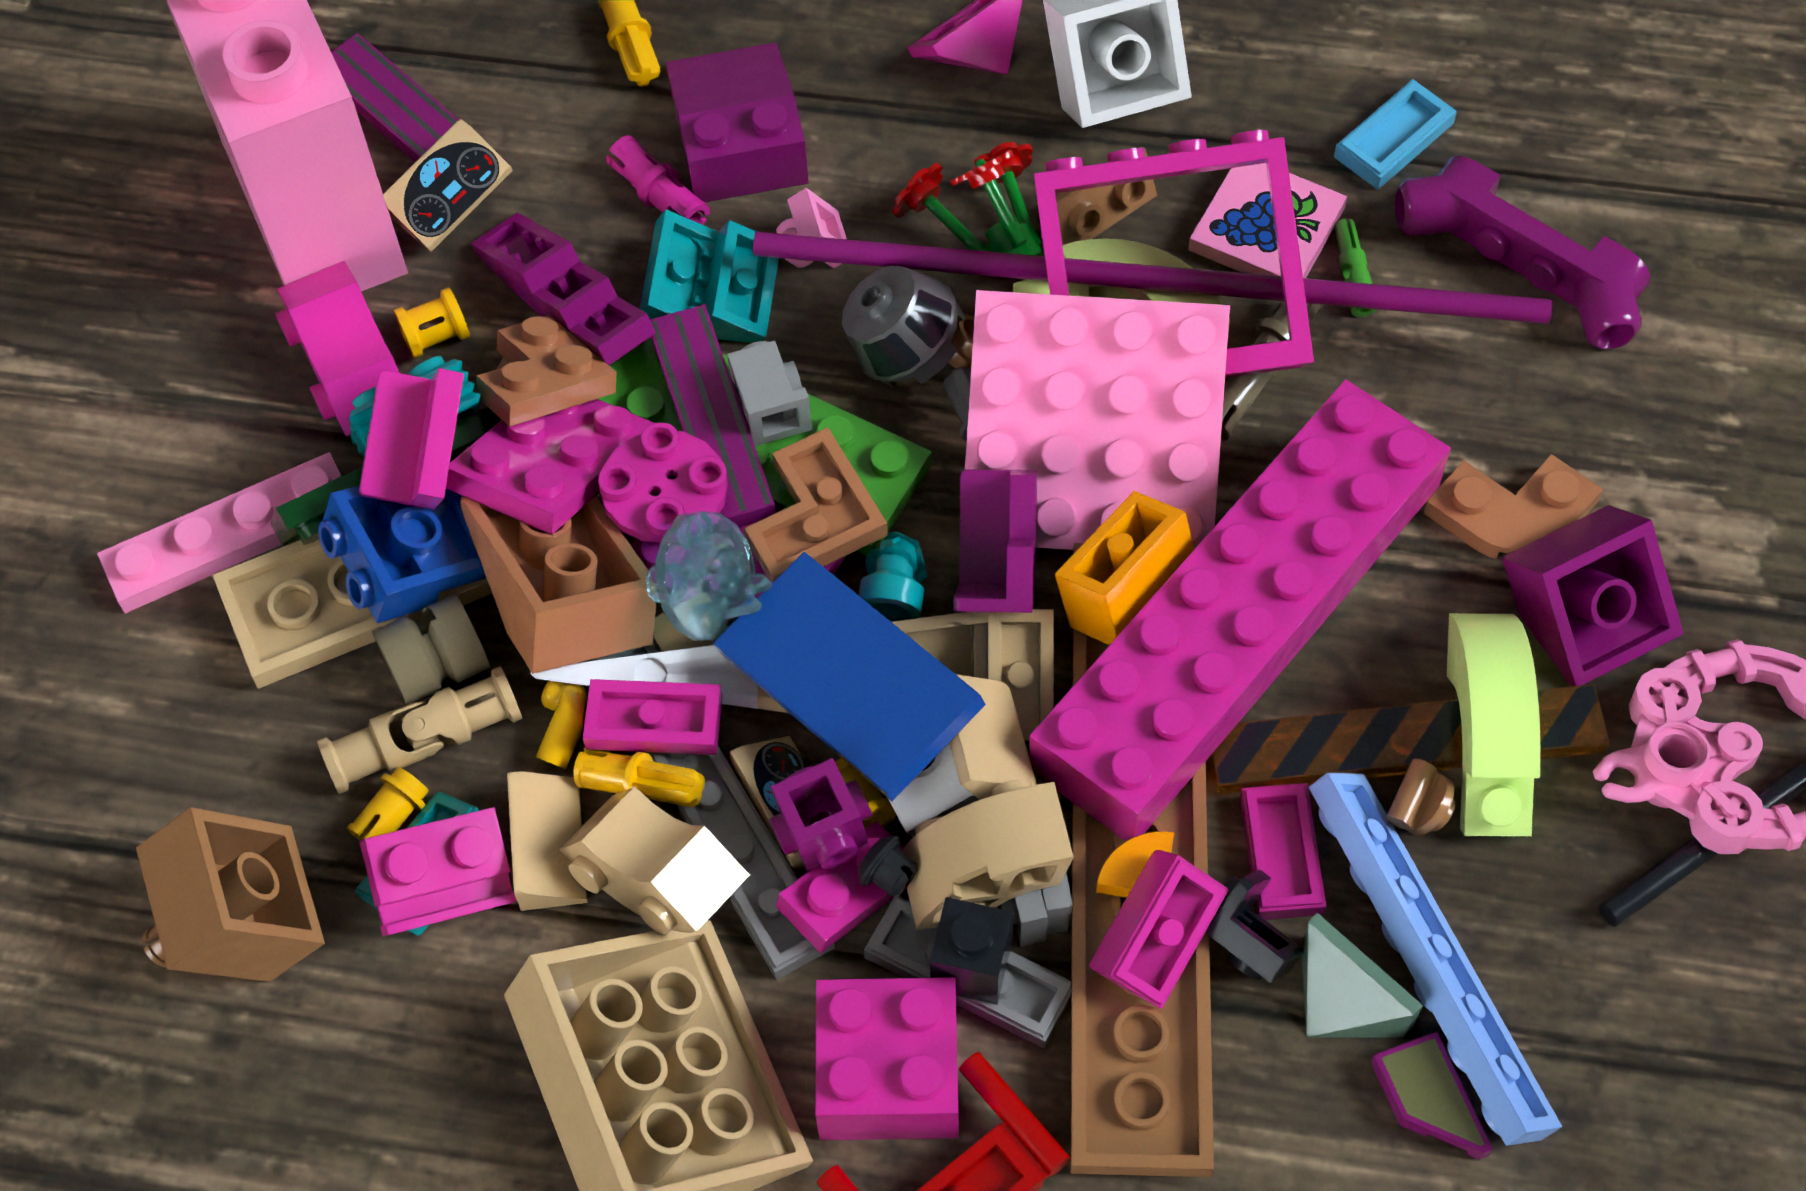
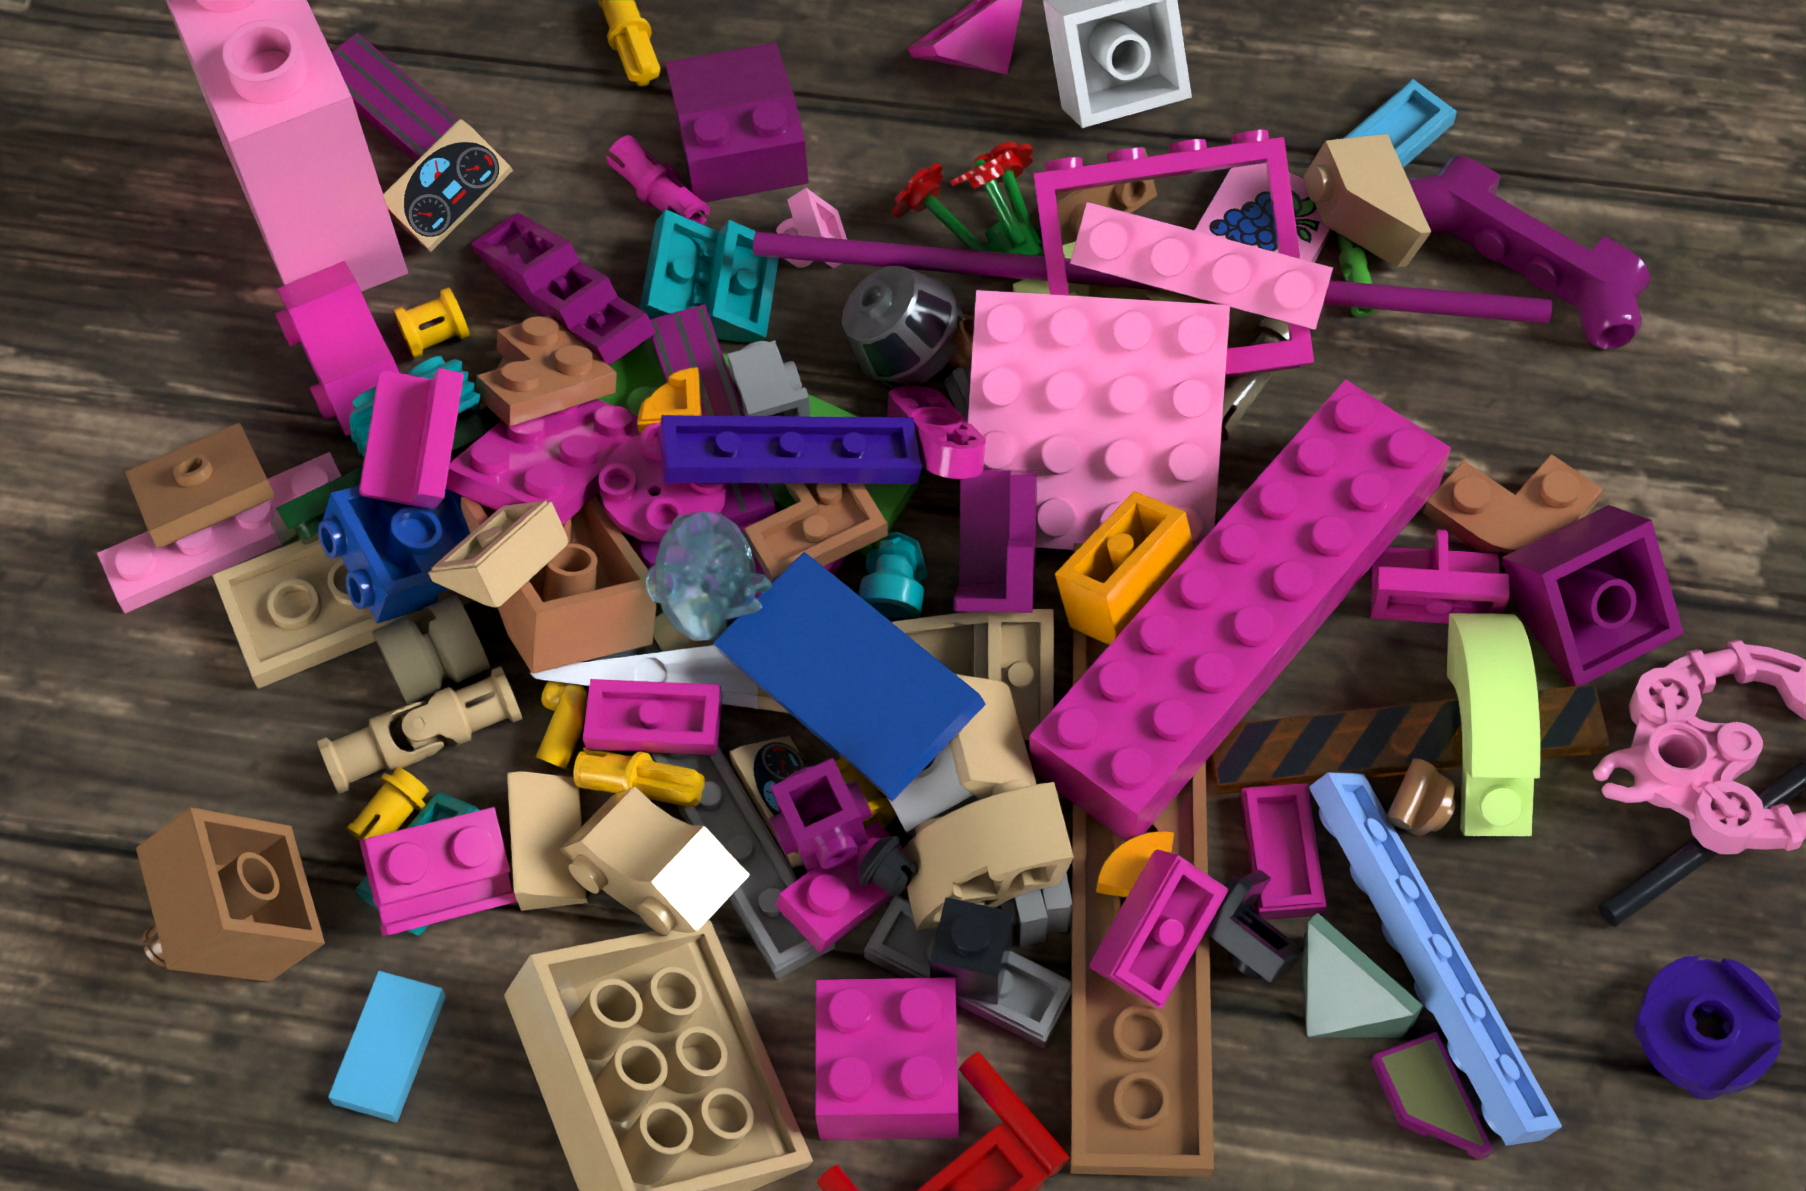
(199, 485): none -> medium nougat plate
(387, 1046): none -> medium azure tile
(502, 553): none -> tan slope
(676, 397): none -> light orange tile
(789, 449): none -> dark purple plate
(944, 436): none -> dark pink beam
(1201, 265): none -> bright pink plate
(1367, 197): none -> tan slope
(1436, 582): none -> dark pink panel
(1700, 1063): none -> dark purple plate

